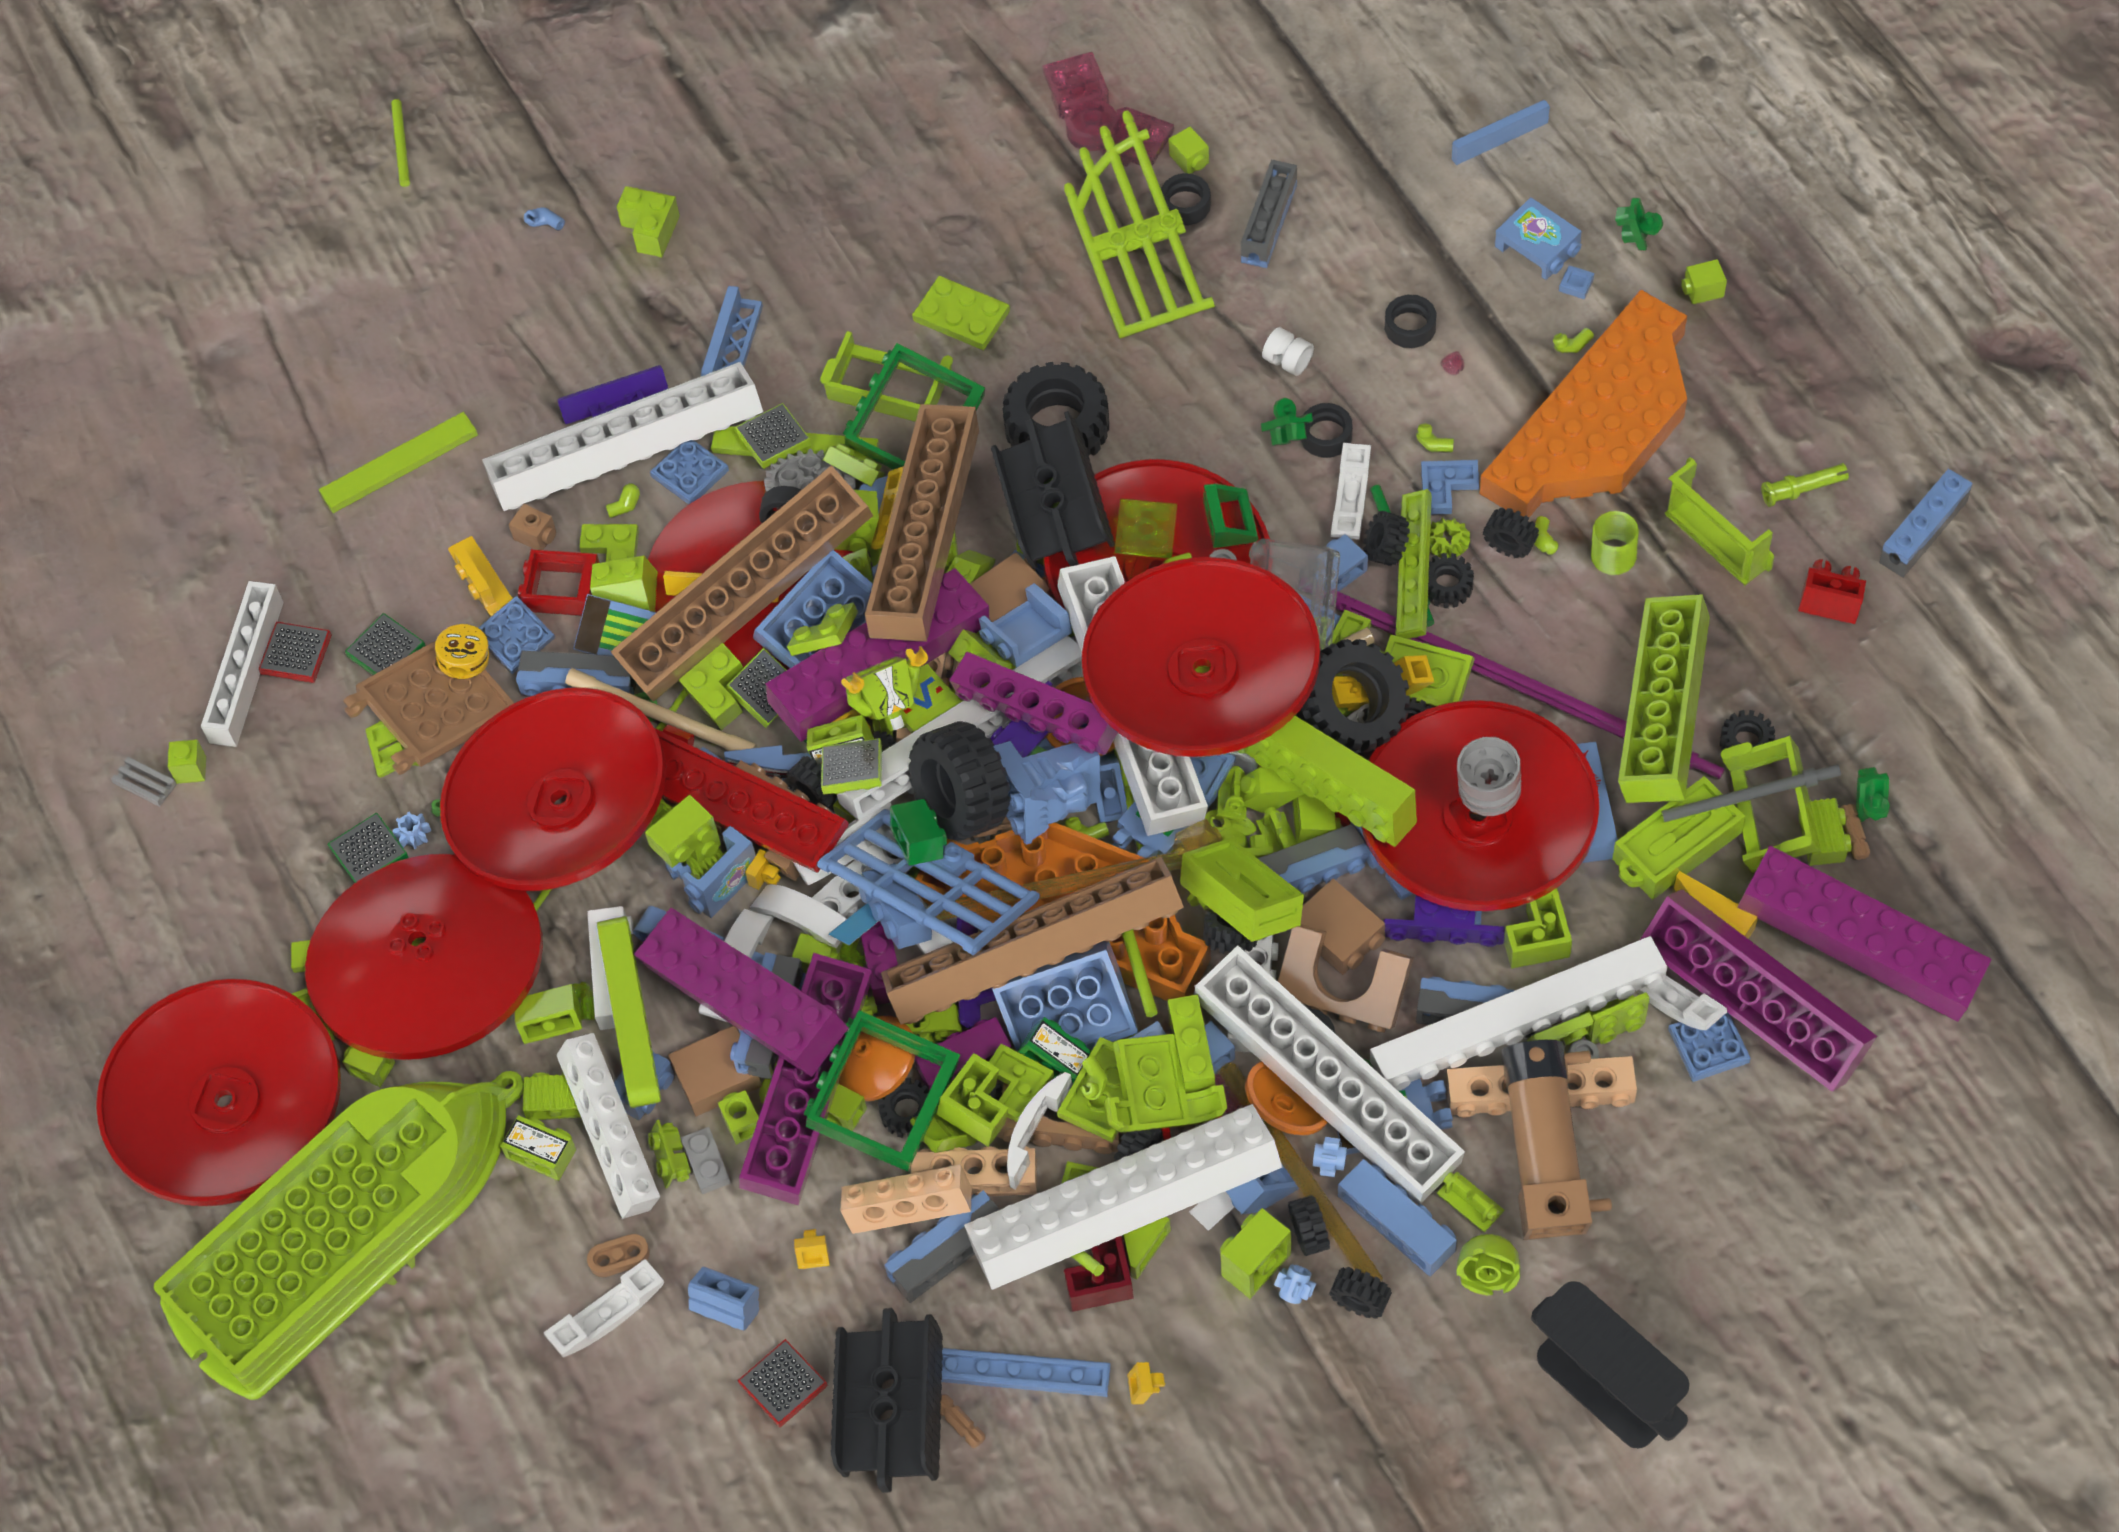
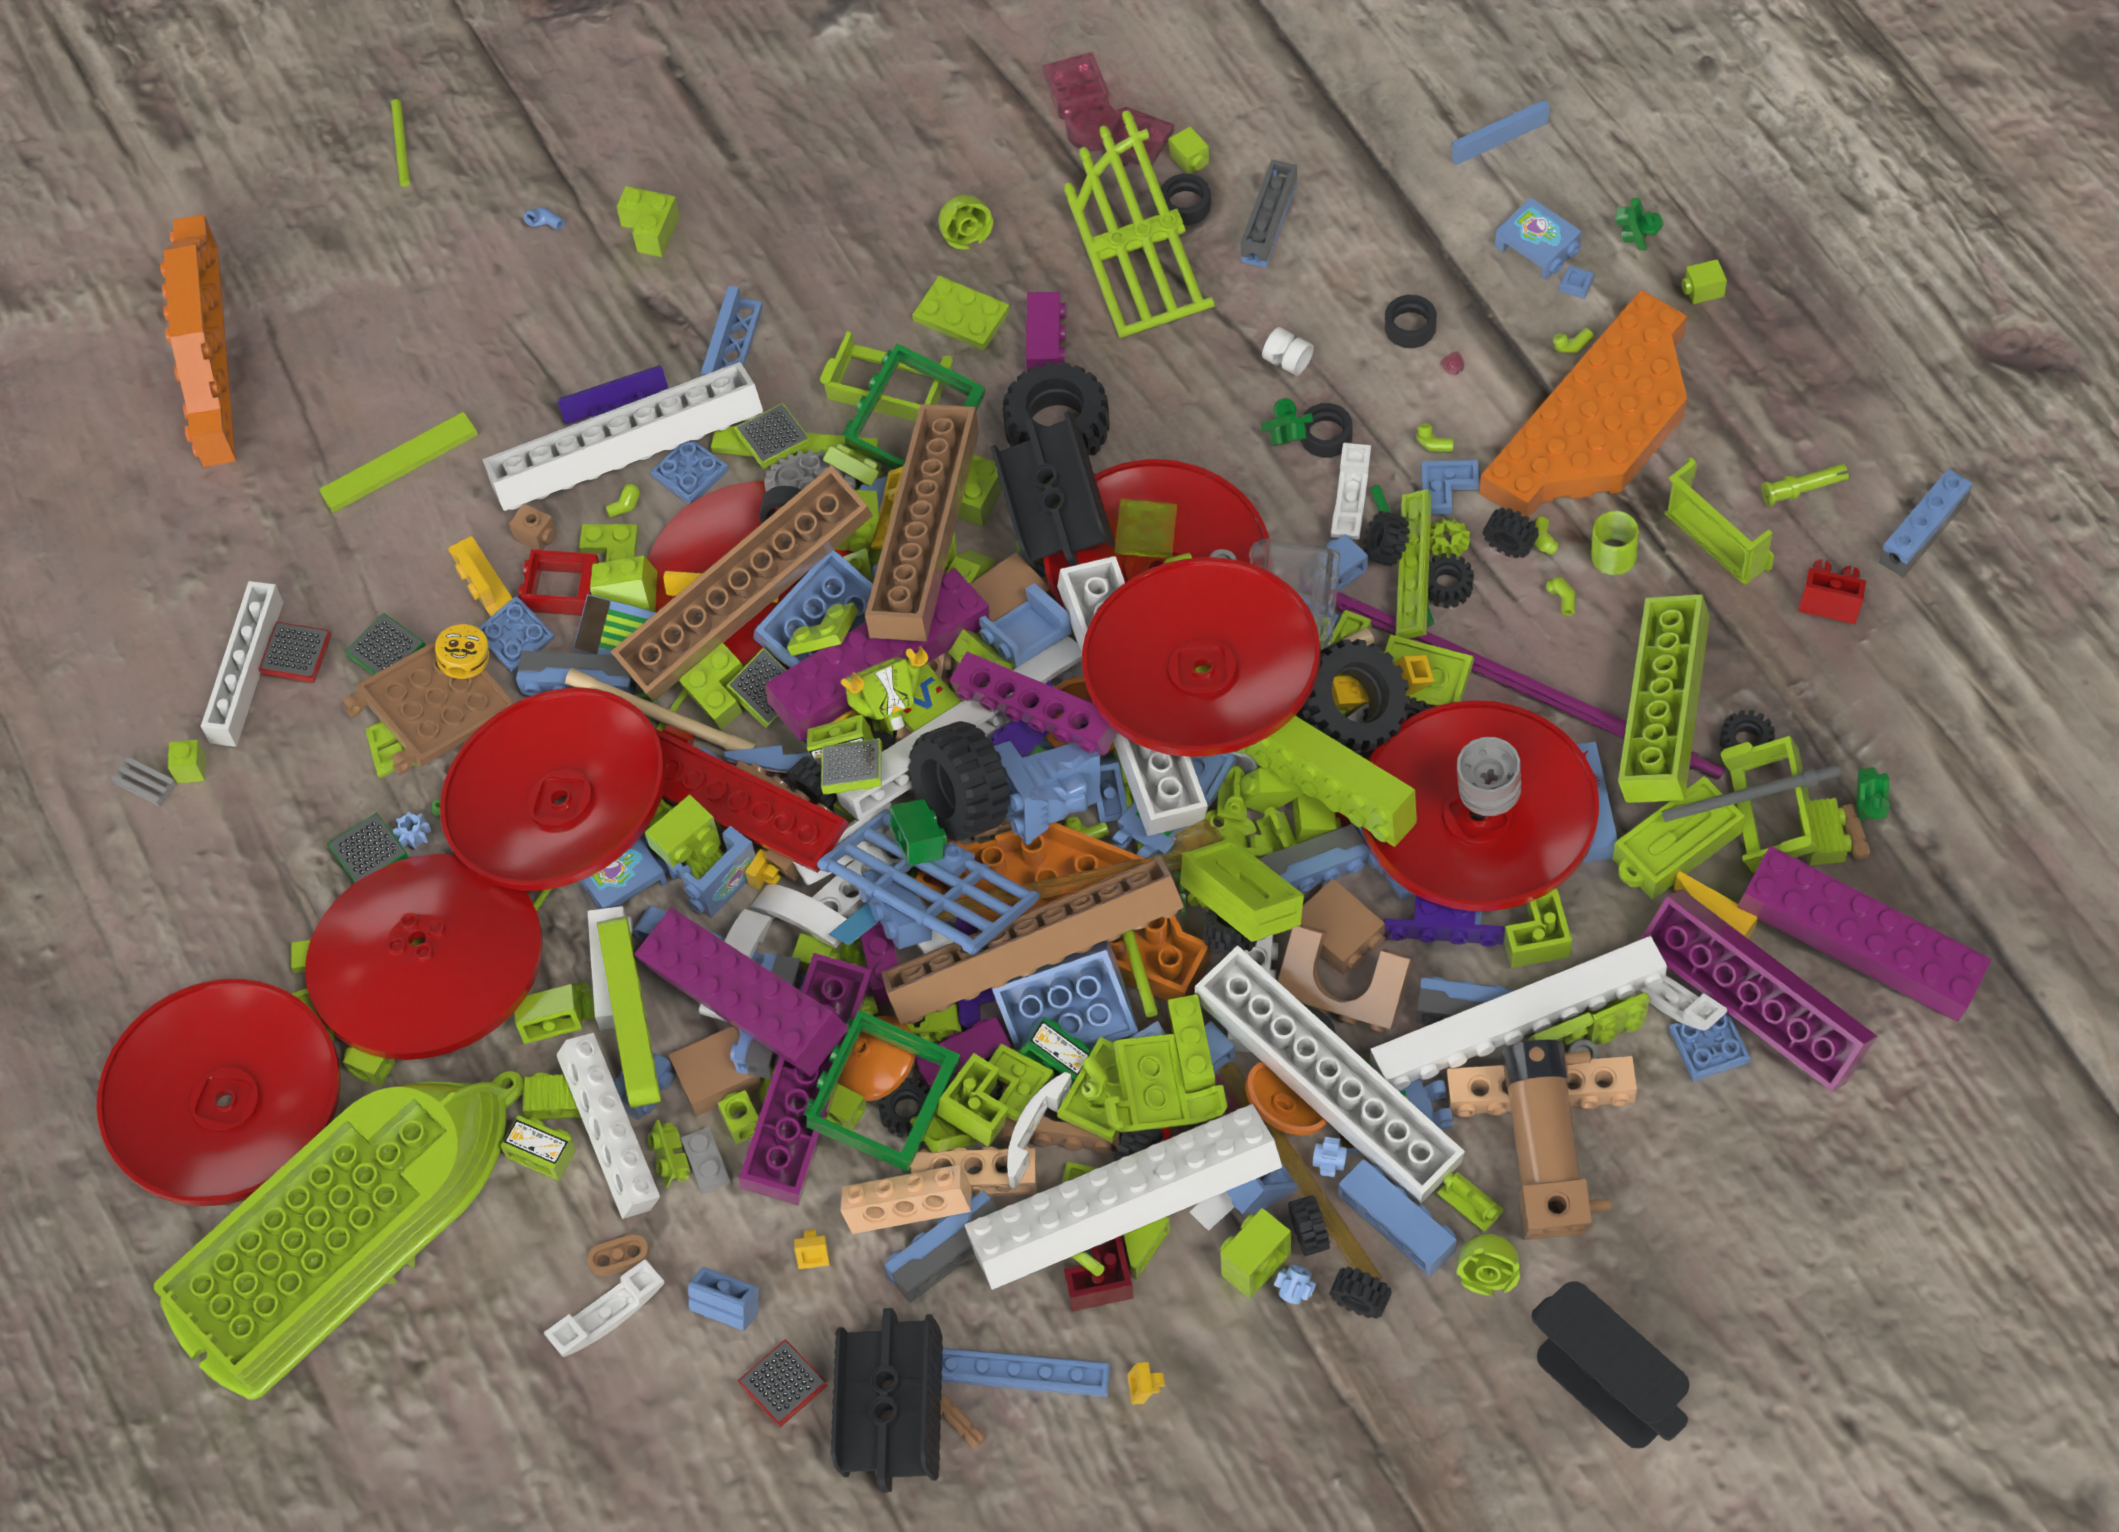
(199, 338): none -> orange brick
(625, 876): none -> medium blue panel
(964, 221): none -> lime cylinder
(980, 491): none -> lime brick
(1045, 329): none -> magenta brick
(1177, 875): none -> bright green piece
(1222, 535): green tile -> none
(1565, 591): none -> lime arm

